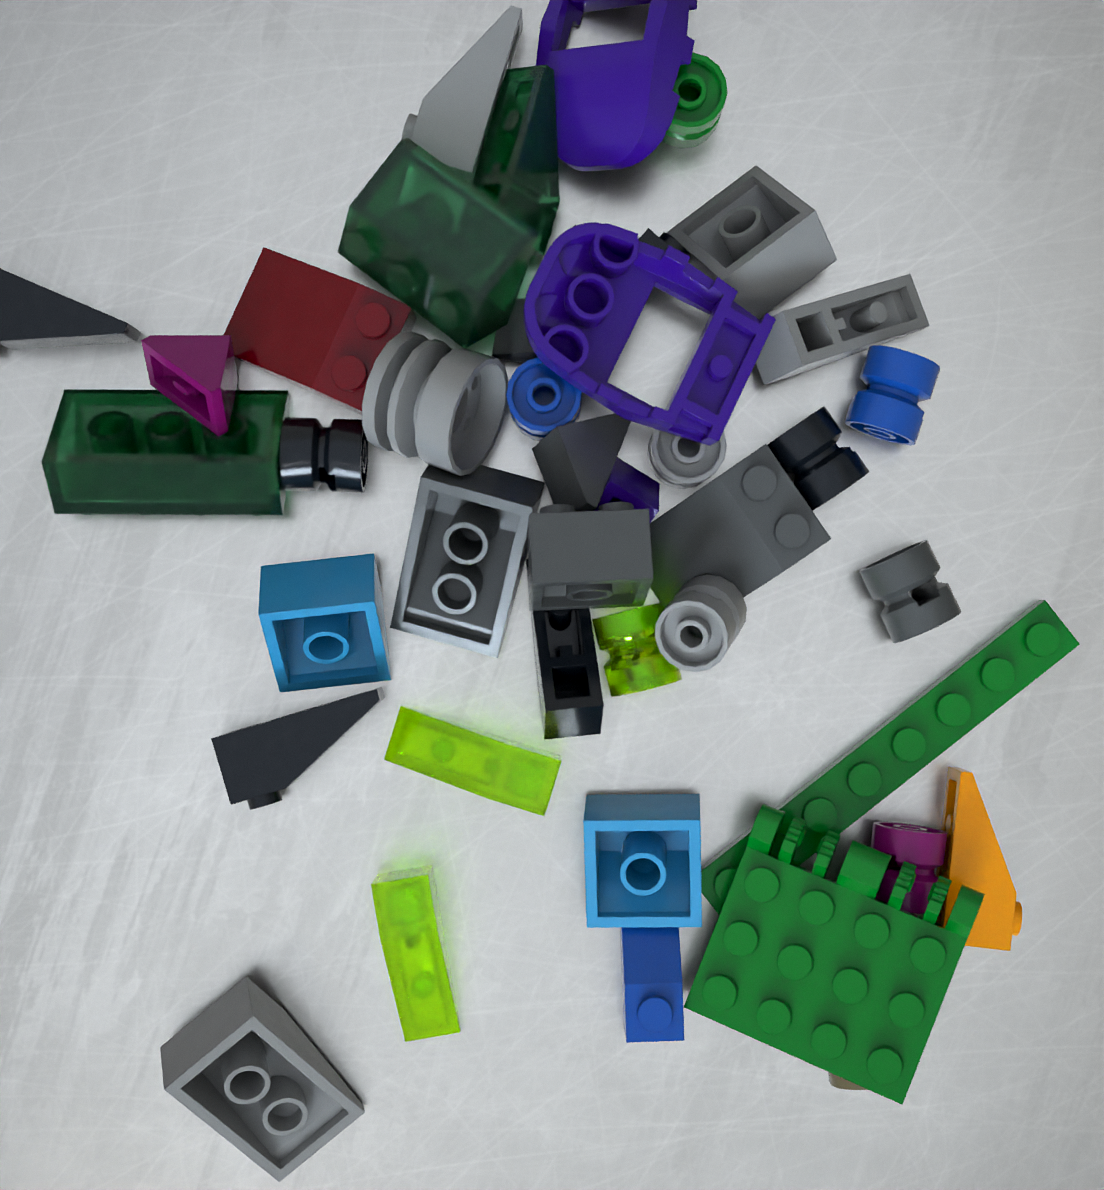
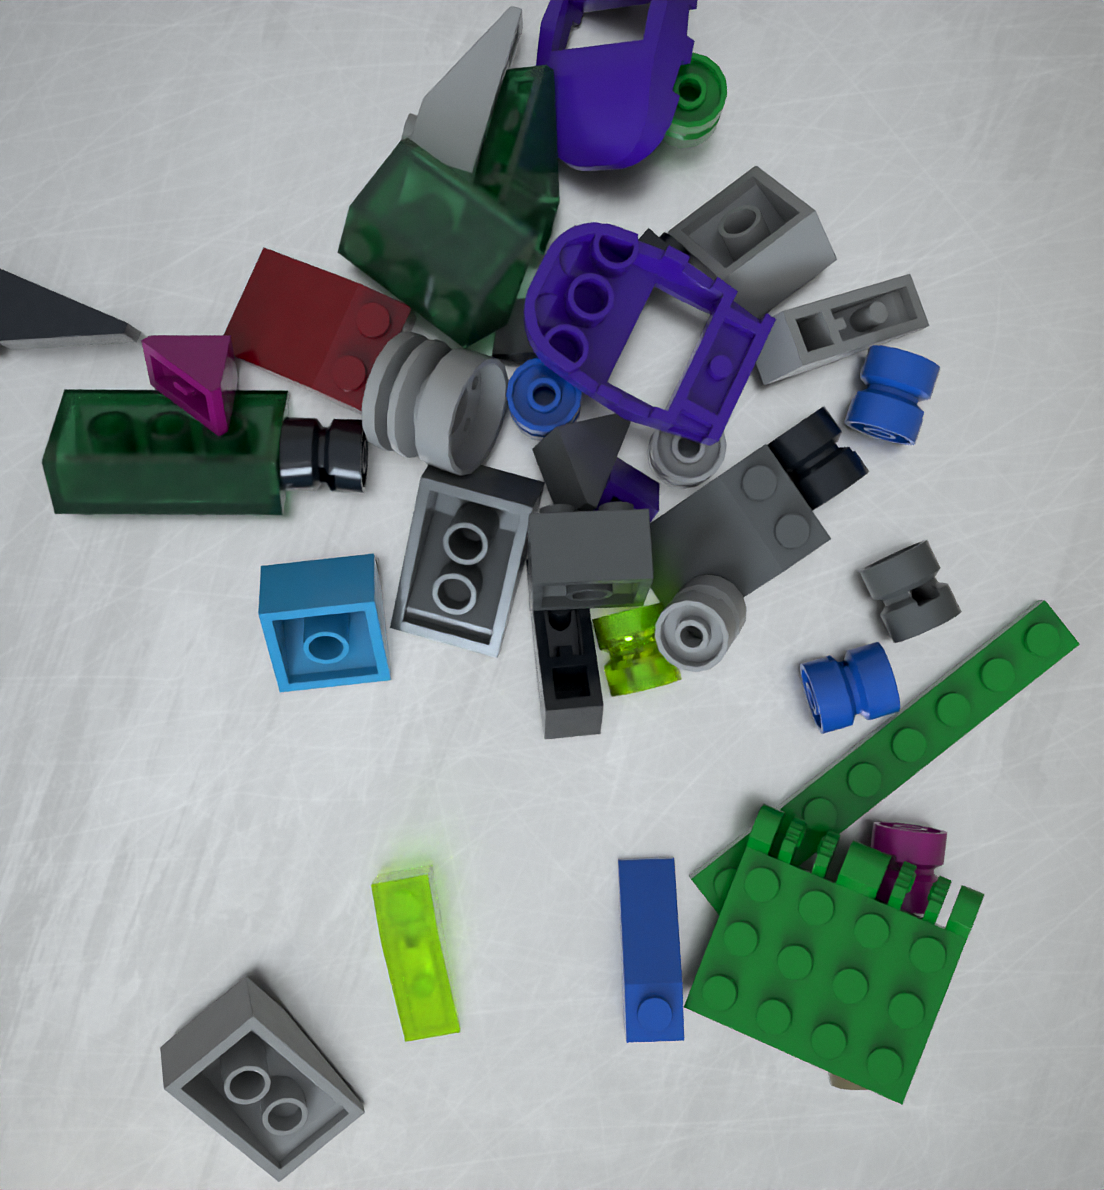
(277, 752): black slope -> none
(474, 760): clear neon green slope -> none
(642, 860): dark azure slope -> none
(850, 687): none -> blue wheel
(978, 863): light orange slope -> none

